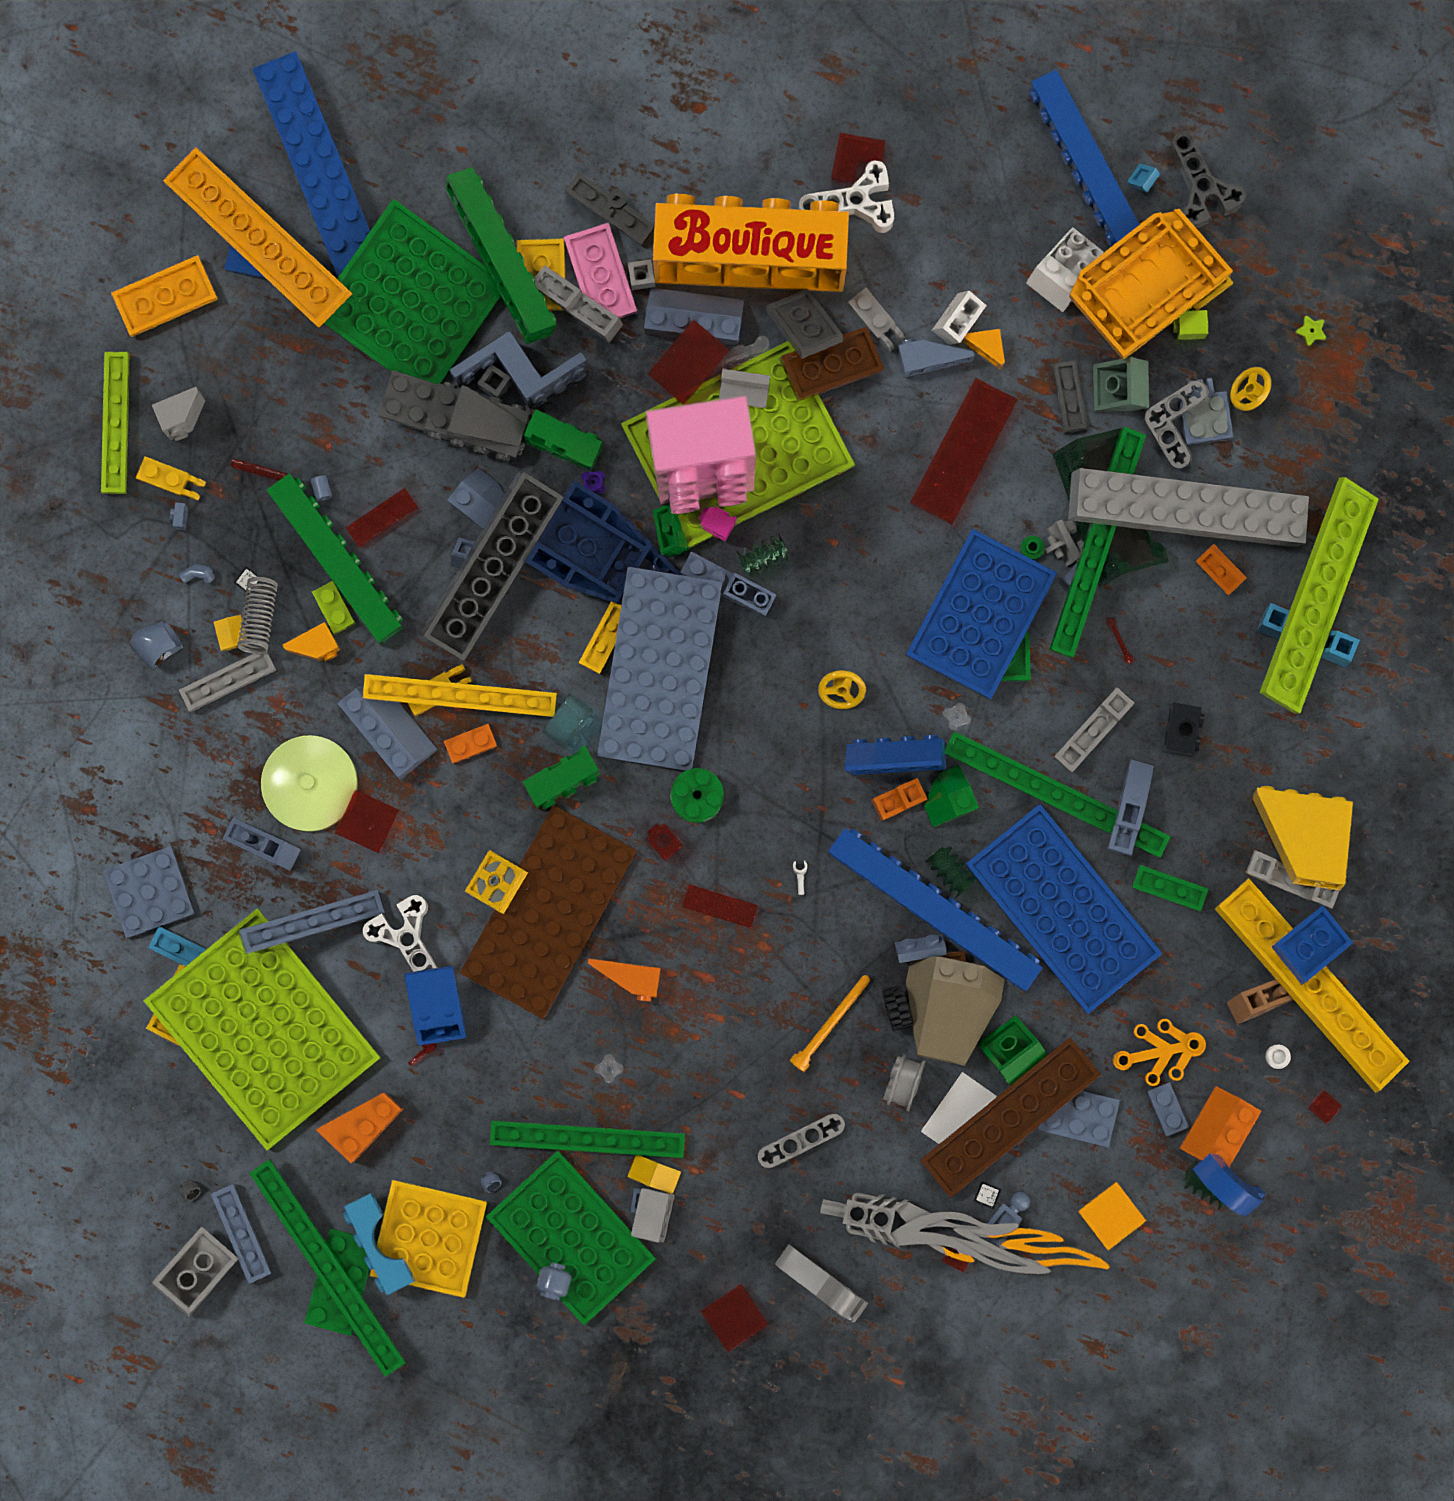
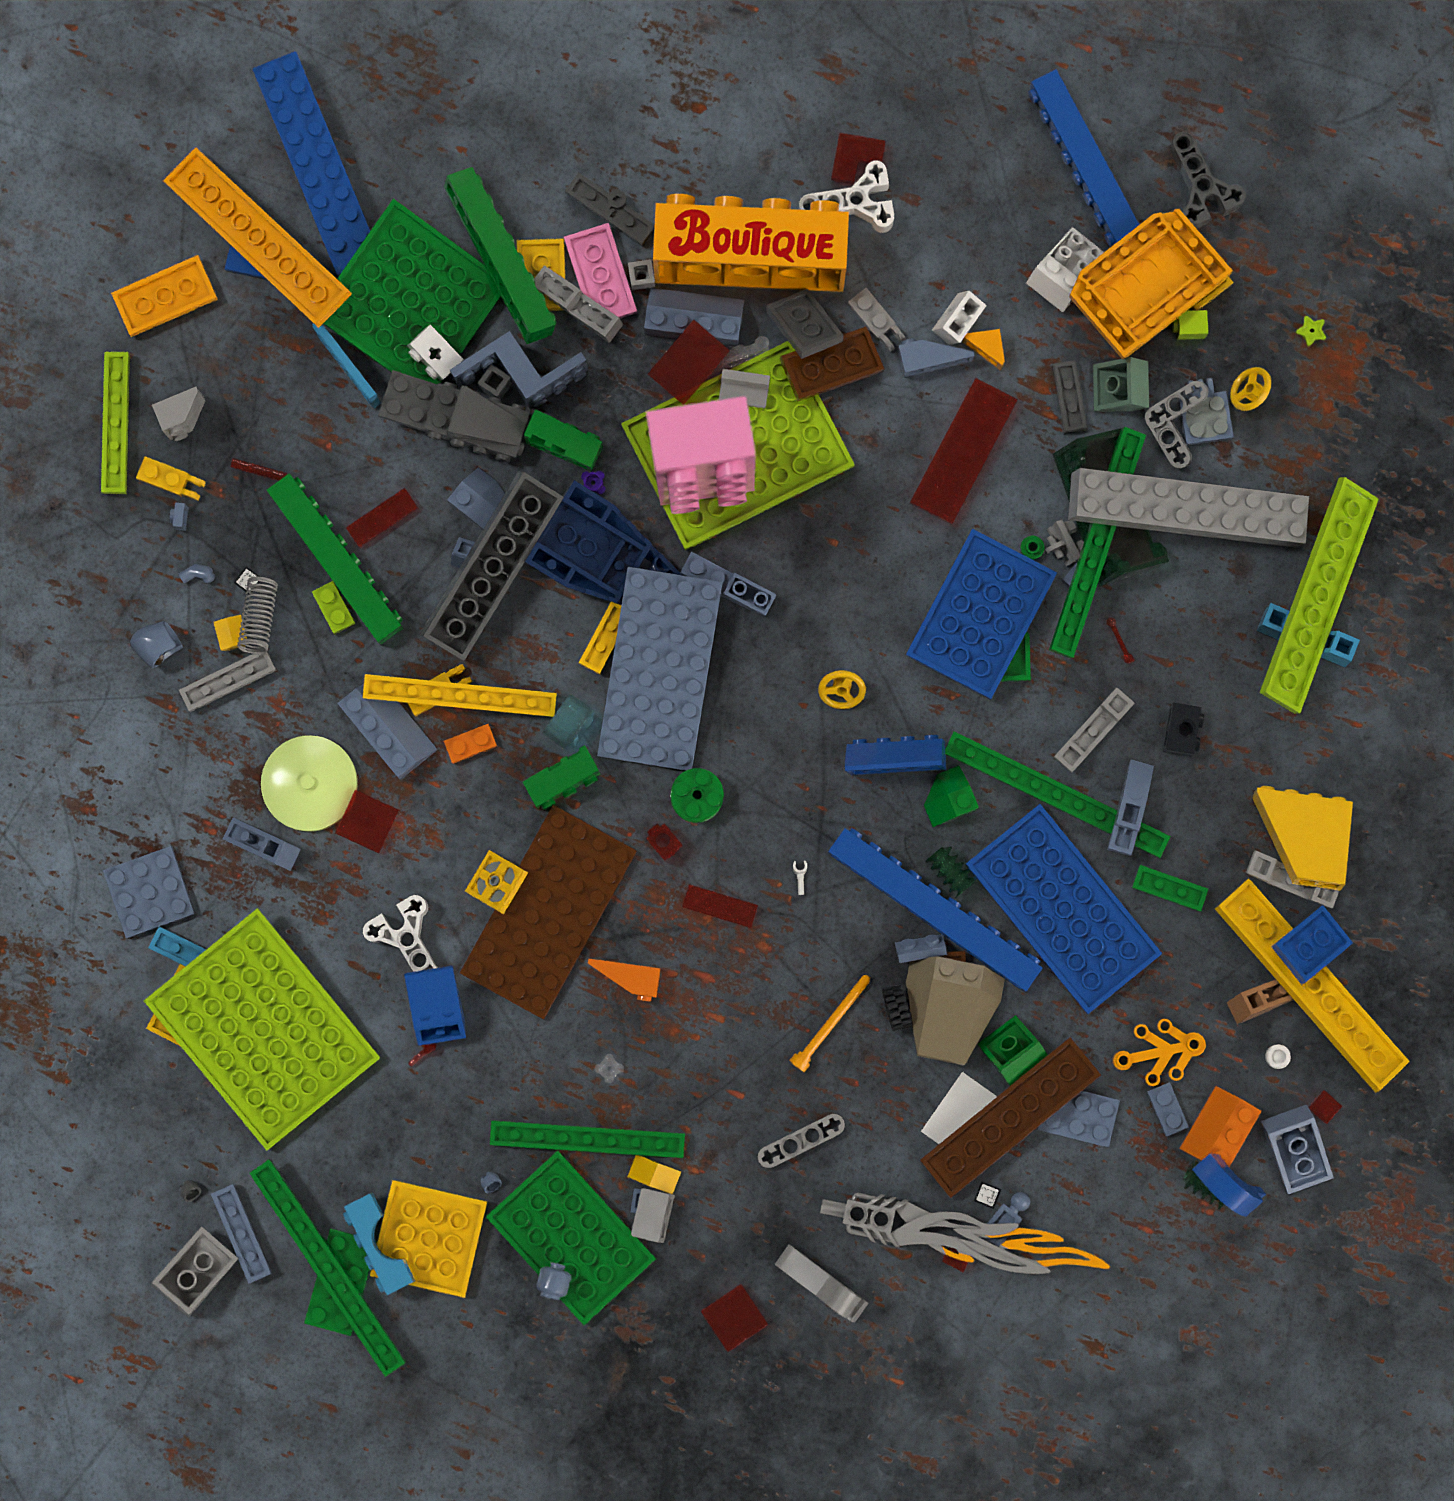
(311, 922): sand blue plate -> none
(314, 644): light orange slope -> none
(321, 488): sand blue hinge -> none
(347, 365): none -> dark azure tile
(360, 1126): orange wedge -> none
(446, 355): none -> white brick
(669, 532): green slope -> none
(717, 522): dark pink window -> none
(763, 555): clear green piece -> none
(899, 799): orange slope -> none
(904, 1081): light grey wheel -> none
(963, 719): clear plate -> none
(1111, 1215): light orange tile -> none
(1143, 177): dark azure plate -> none
(1221, 569): orange plate -> none
(1297, 1149): none -> sand blue slope

